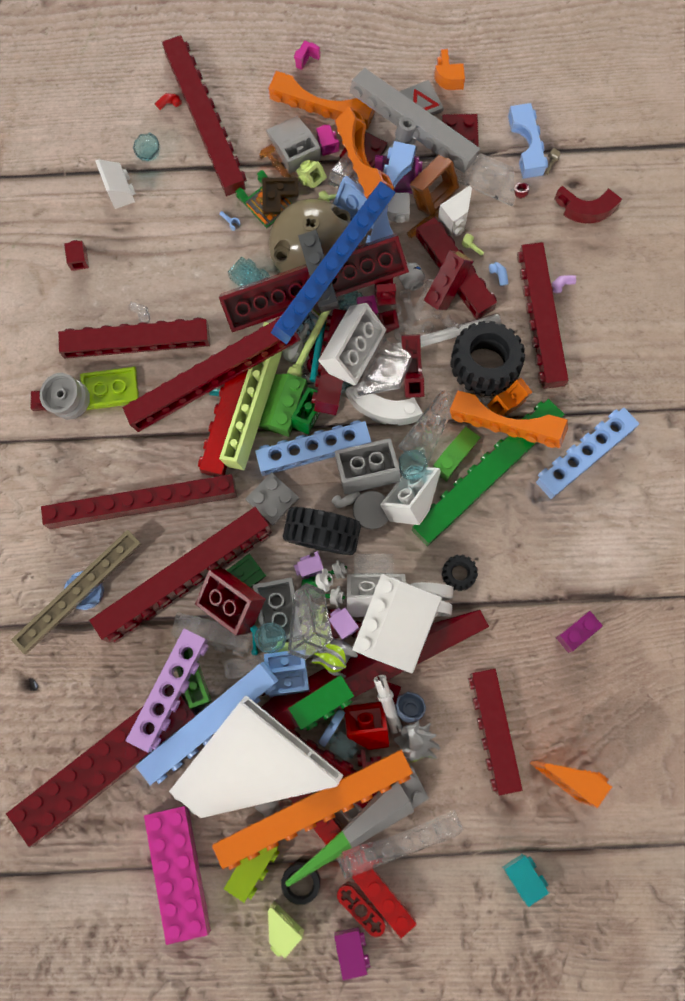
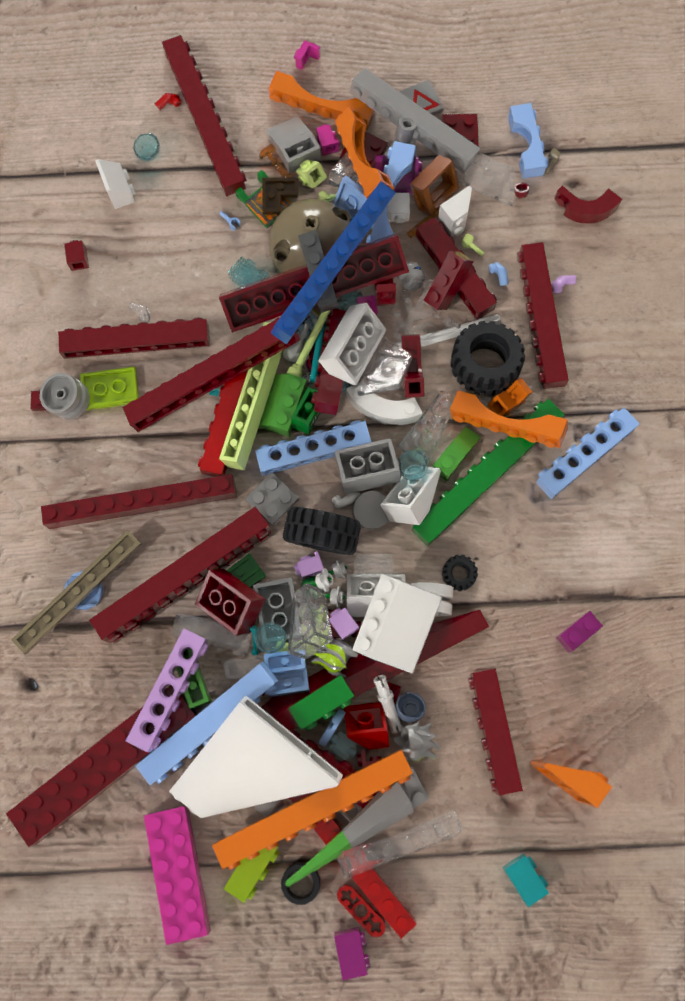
(283, 931): yellowish green slope -> none
(389, 320): dark red slope -> none
(449, 75): orange brick -> none

